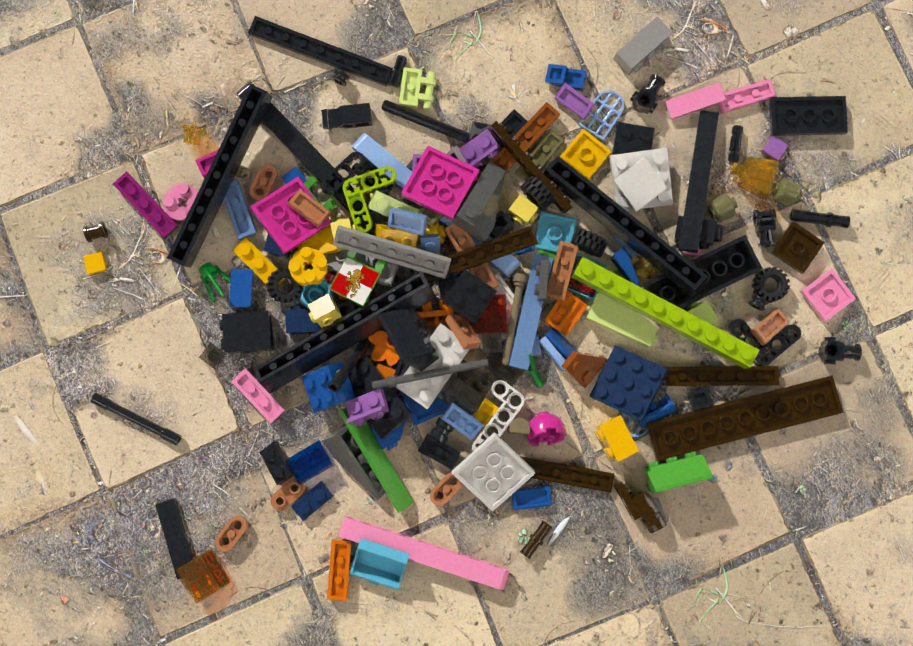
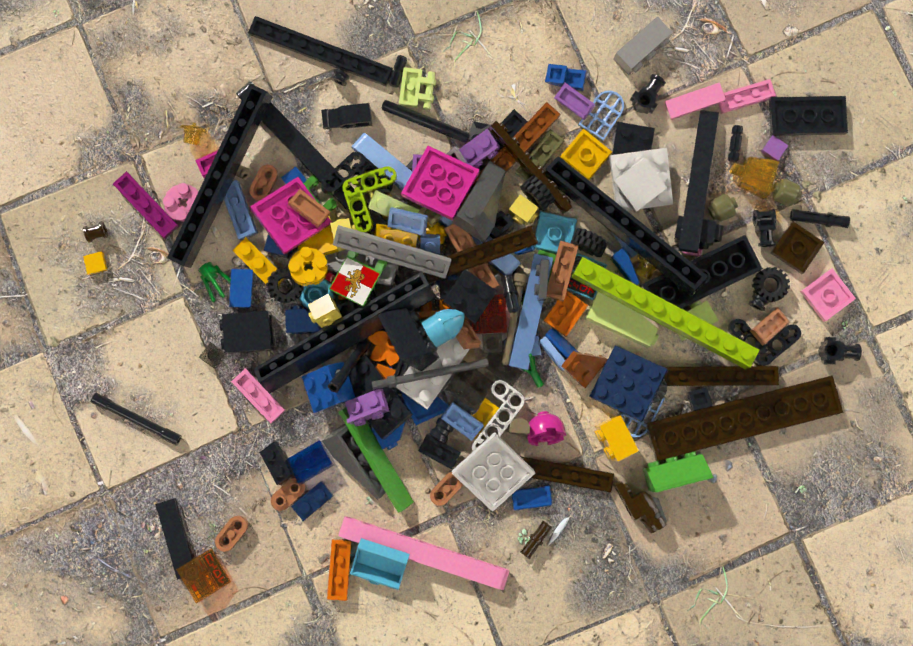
(443, 325): none -> medium azure helmet
(510, 294): none -> black axle
(658, 411): blue slope -> none

